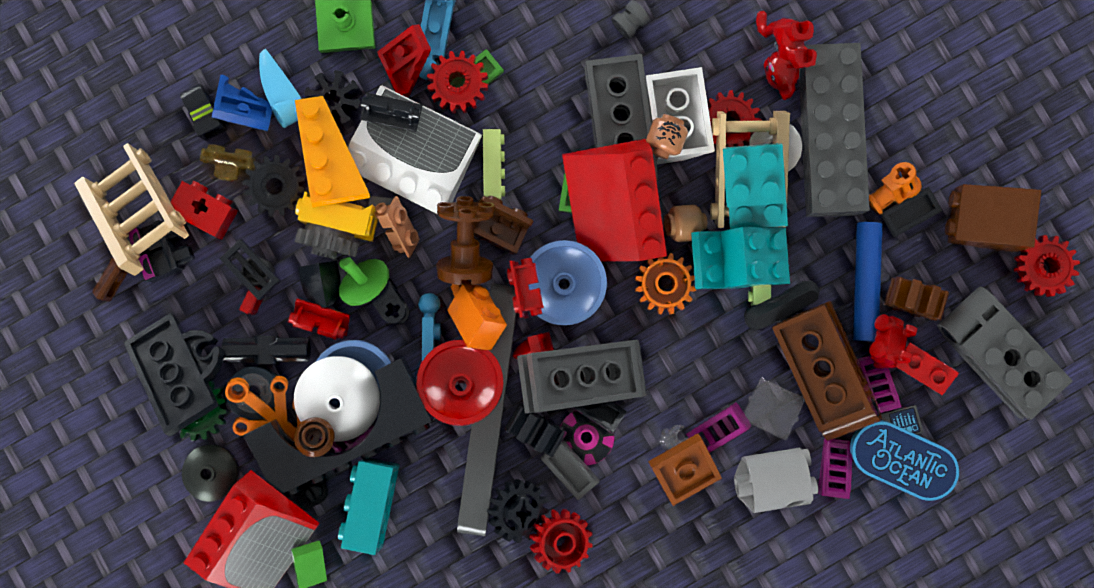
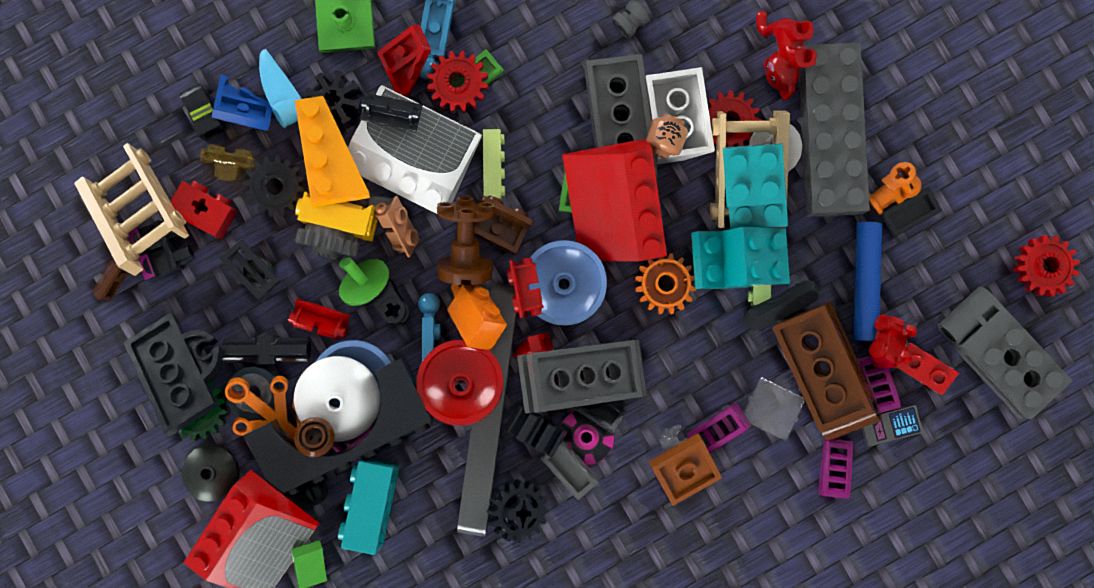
(250, 303): red tile -> none
(320, 282): black brick -> none
(551, 530): red gear -> none
(683, 221): medium nougat head -> none
(775, 480): light grey cylinder -> none
(904, 460): tile -> none
(916, 298): reddish brown gear -> none
(993, 217): reddish brown slope -> none

